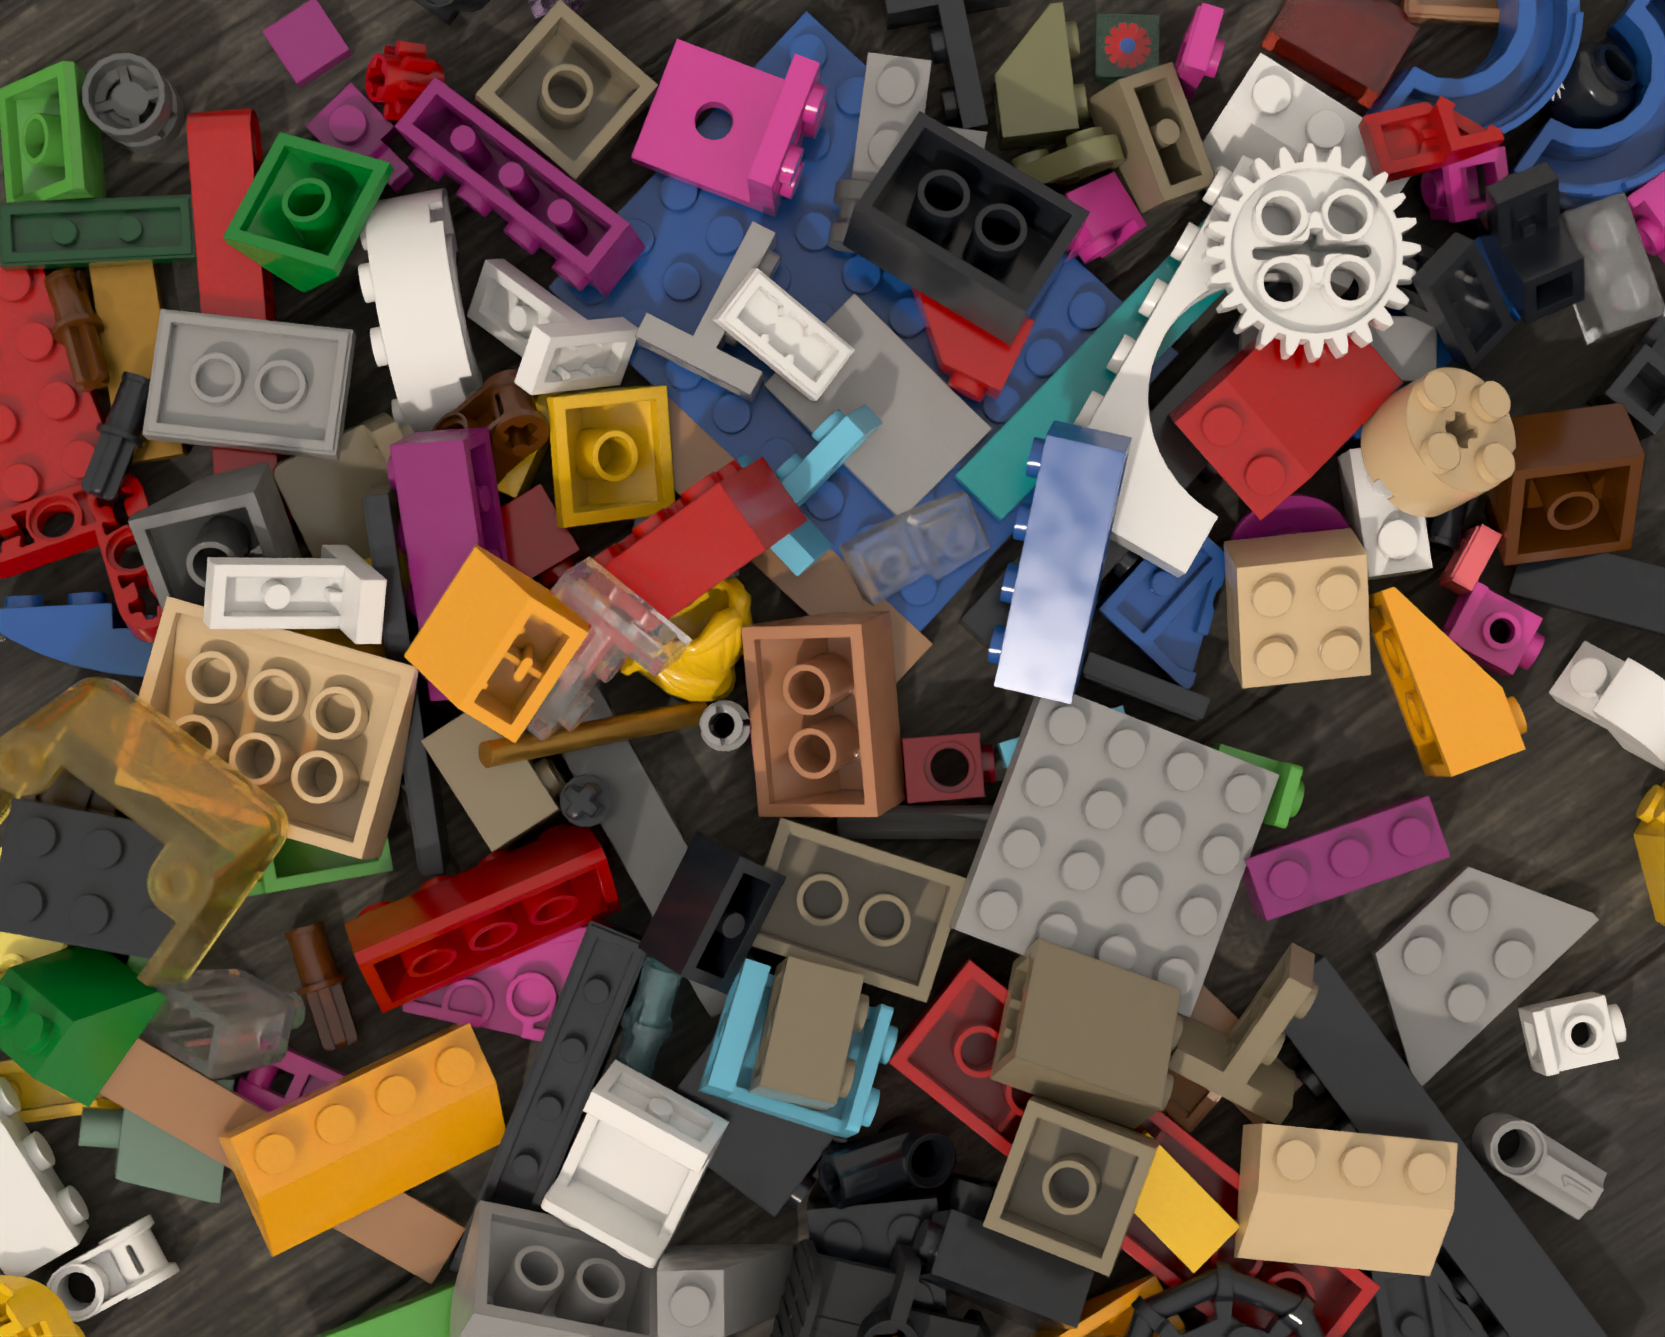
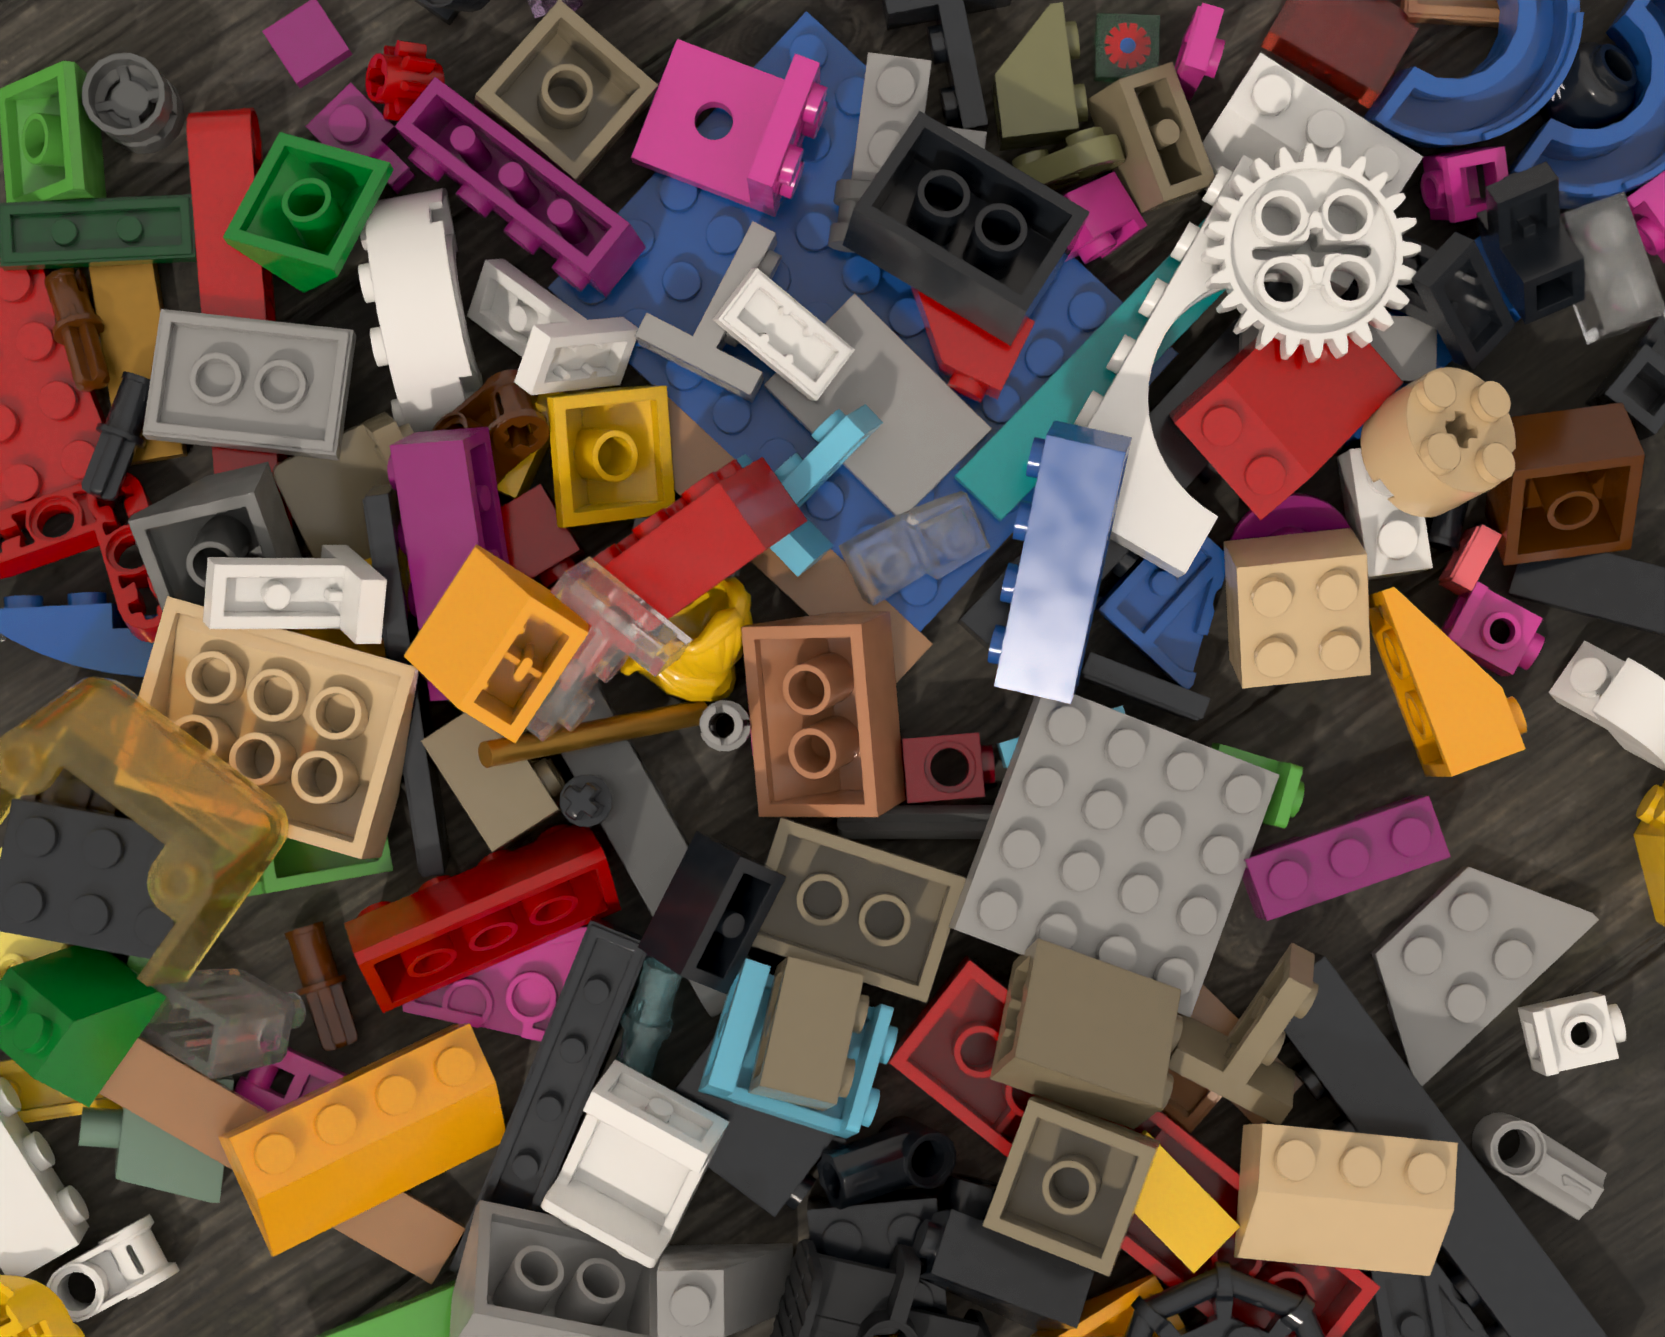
(1423, 138): red slope -> none

